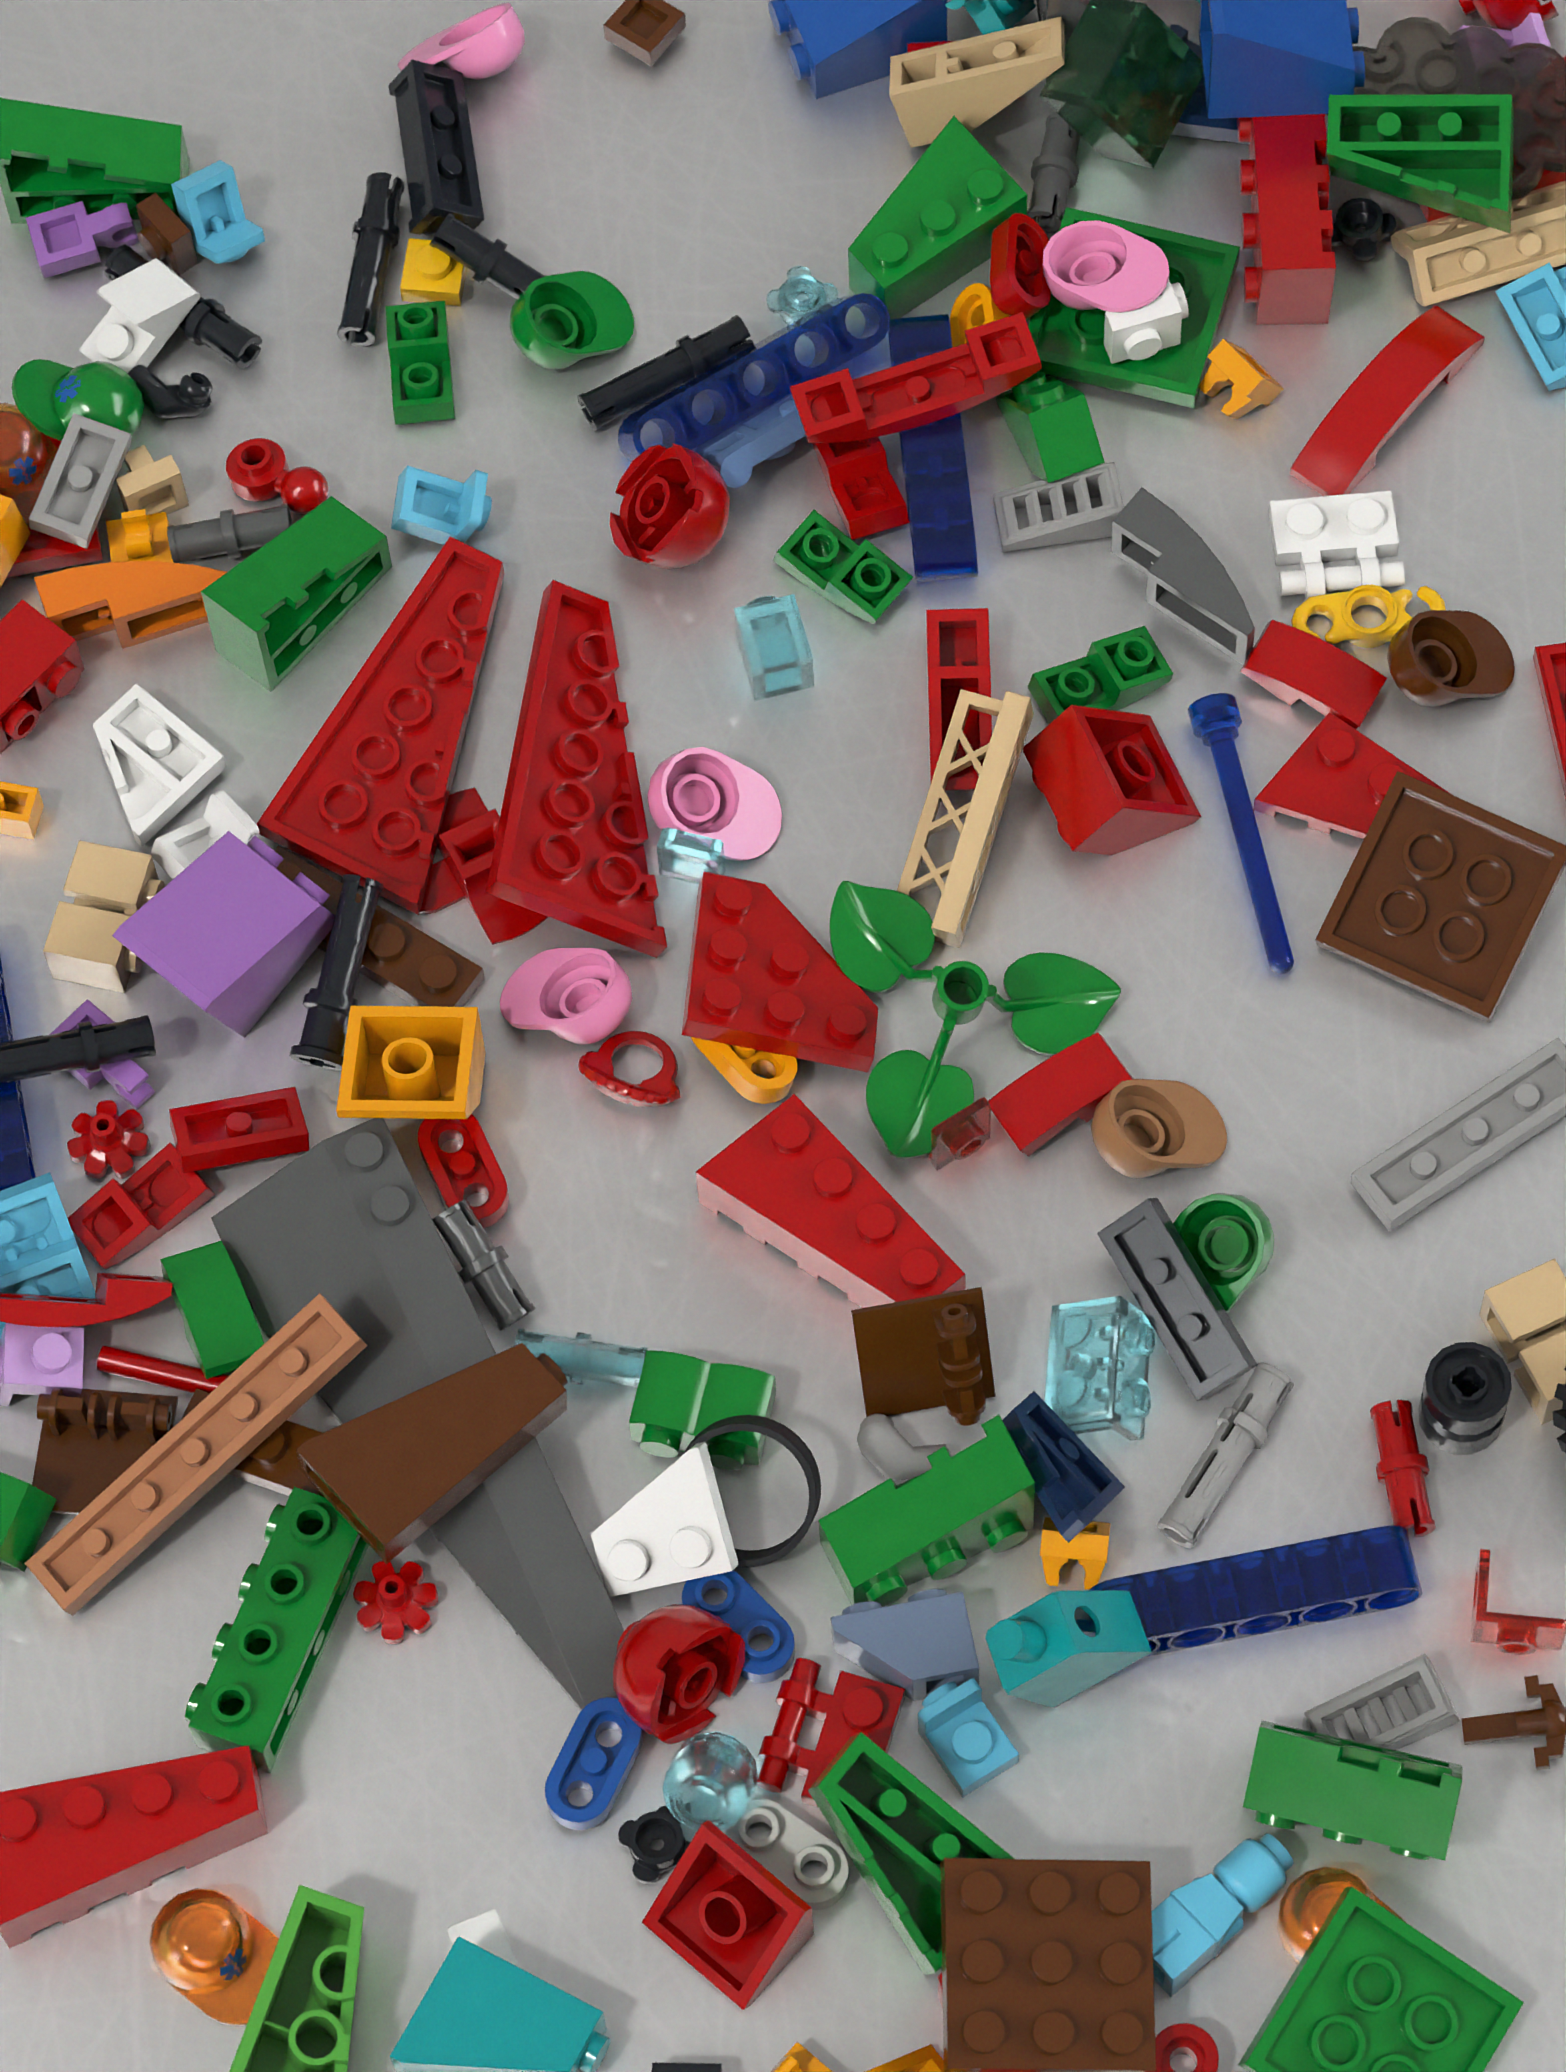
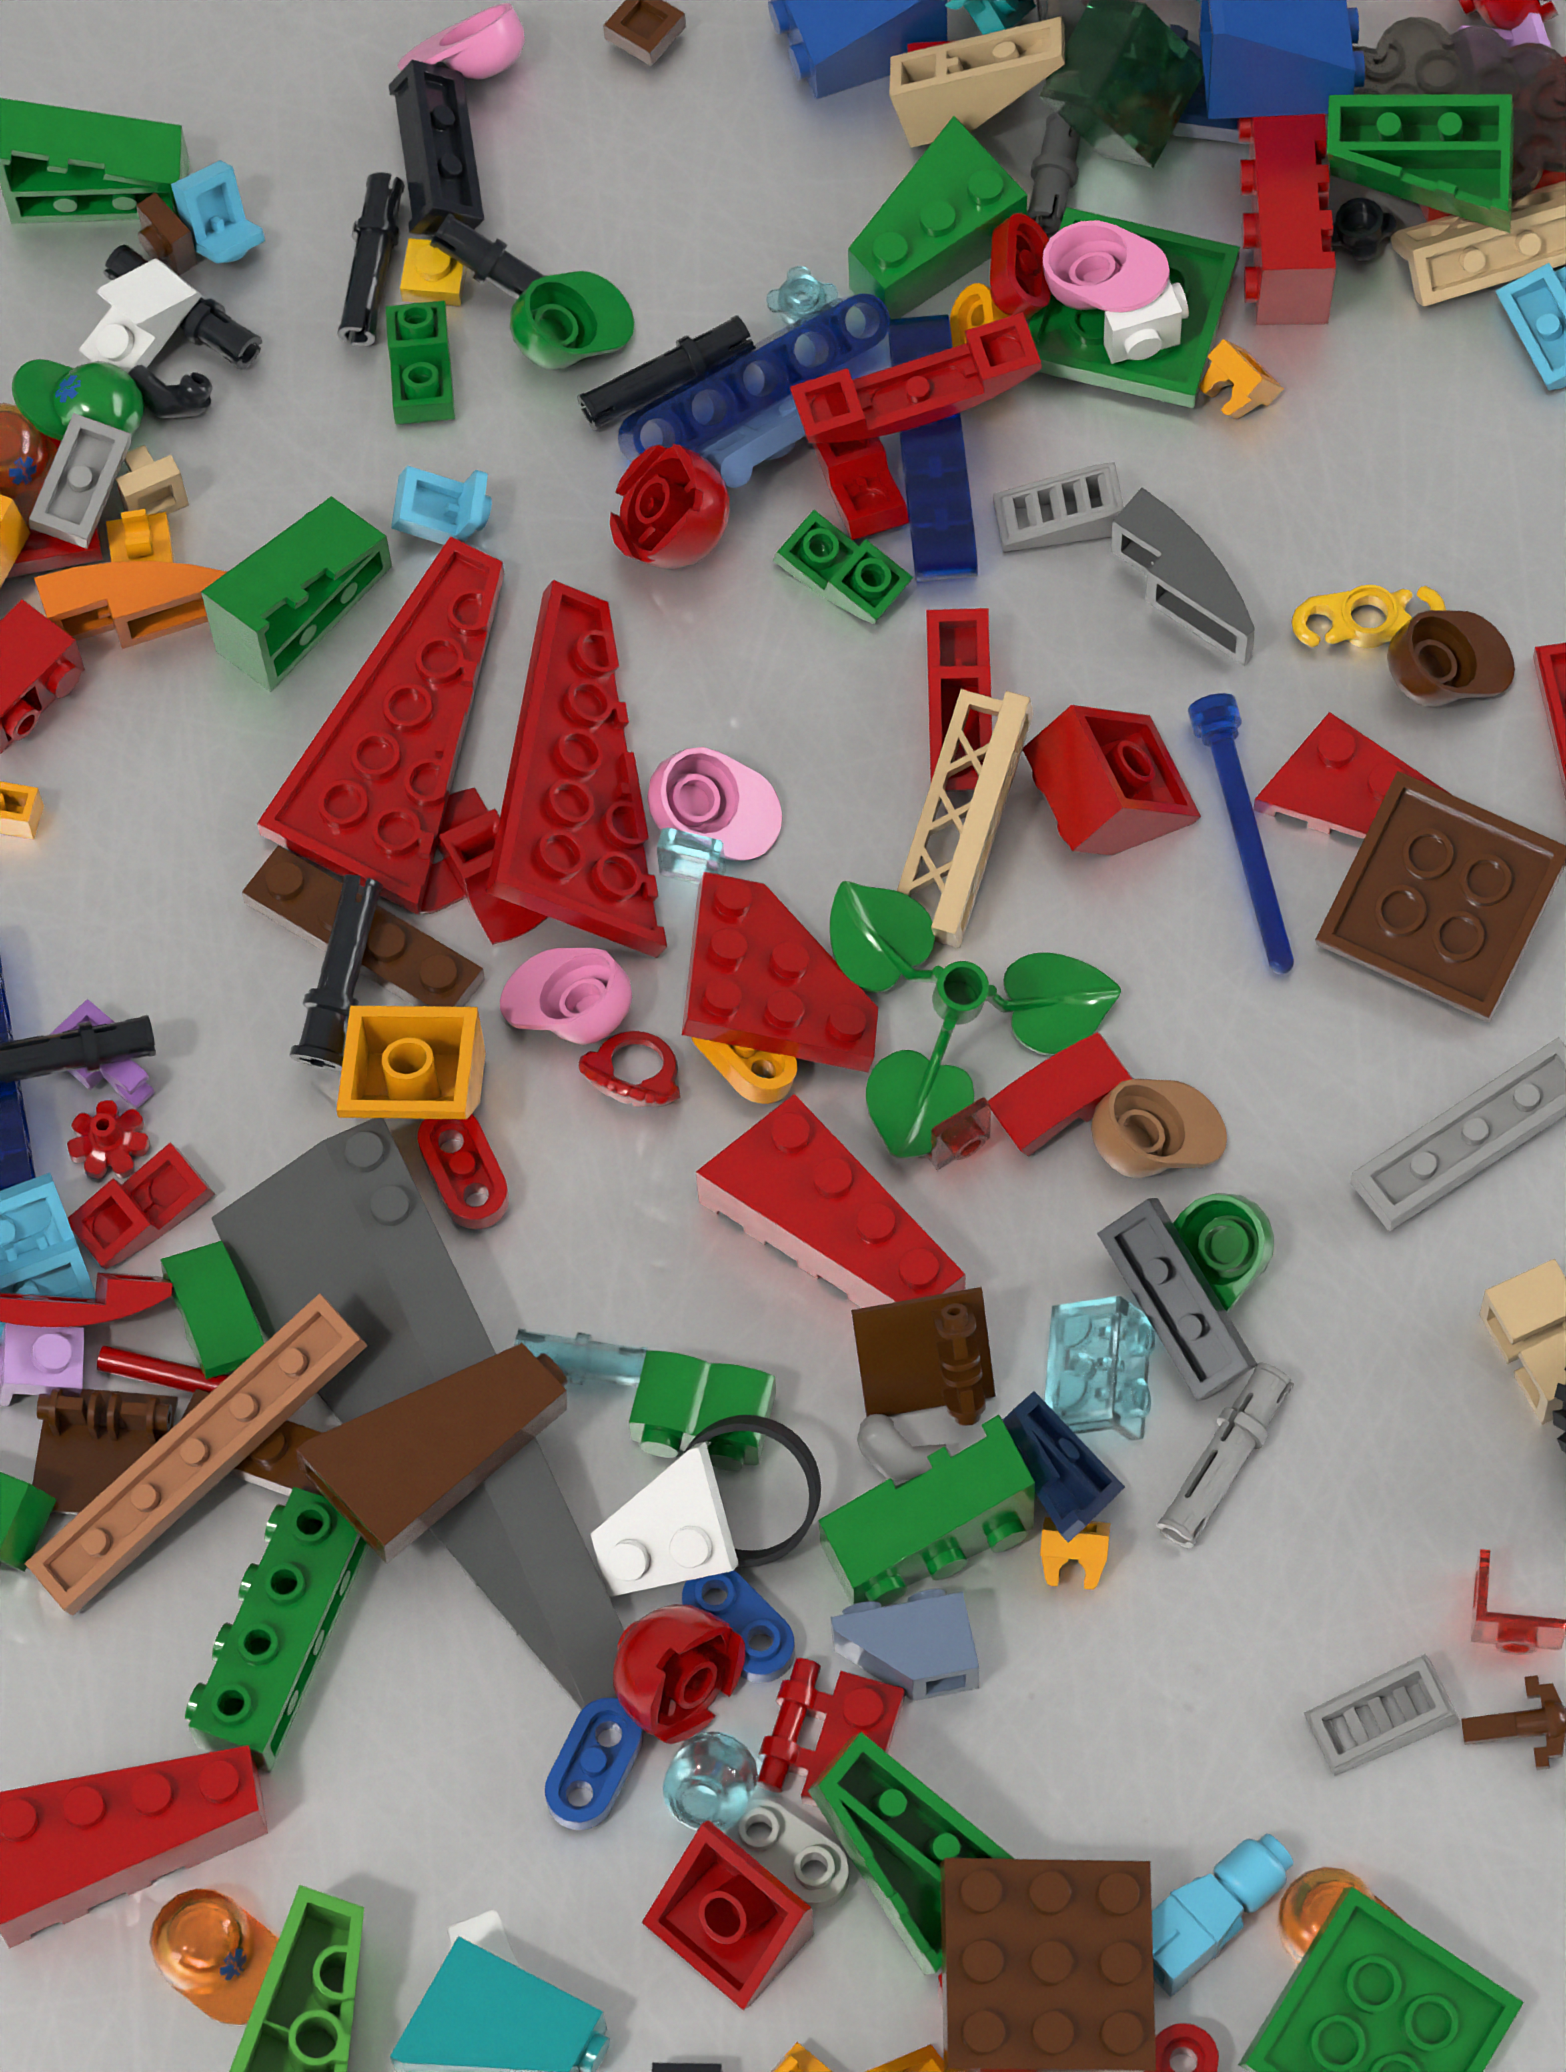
(70, 237): medium lavender plate -> none
(107, 891): tan piece -> none
(153, 760): white wing -> none
(184, 845): white bracket -> none
(227, 534): dark grey pin -> none
(230, 930): medium lavender slope -> none
(239, 1129): red plate -> none
(299, 488): red plate -> none
(395, 1601): red plant -> none
(483, 1264): dark grey pin -> none
(638, 1838): black plate -> none
(774, 646): clear light blue brick -> none
(965, 1736): medium azure bracket -> none
(1050, 1659): teal torso -> none
(1051, 426): green slope -> none
(1109, 677): green slope -> none
(1273, 1588): clear blue beam -> none
(1310, 669): red slope -> none
(1335, 530): white plate -> none
(1353, 1791): green wedge -> none
(1382, 400): red slope -> none
(1402, 1467): red pin -> none
(1464, 1398): black wheel -> none

